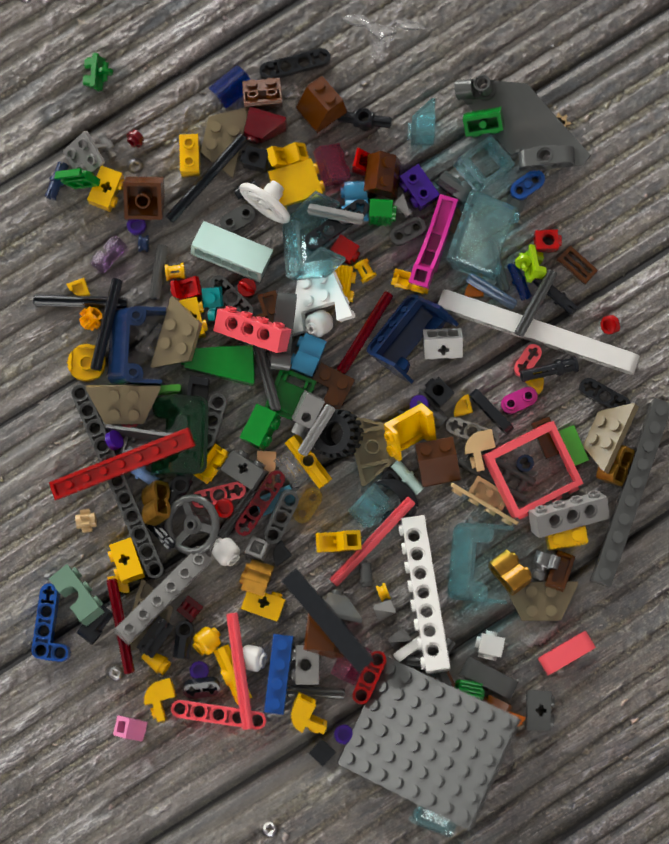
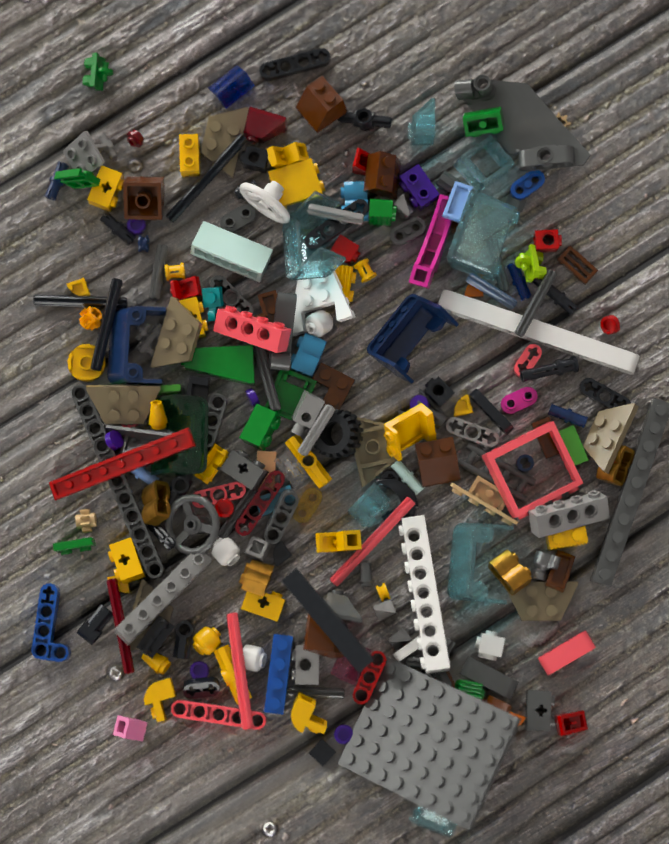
(67, 546): none -> green plate
(86, 607): sand green arch -> none
(114, 248): clear purple hinge -> none
(117, 228): none -> black pin
(157, 415): none -> yellow cone
(190, 608): dark red tile -> none
(247, 287): red tile -> none
(252, 397): none -> dark purple tile
(262, 93): reddish brown slope -> none
(332, 164): clear pink brick -> none
(365, 332): dark red axle -> none
(379, 31): clear plant -> none
(401, 280): yellow hinge -> none
(443, 343): light grey brick -> none
(456, 201): none -> light blue tile
(476, 444): tan brick -> none
(537, 384): yellow tile -> none
(567, 415): none -> dark blue pin
(570, 723): none -> red slope

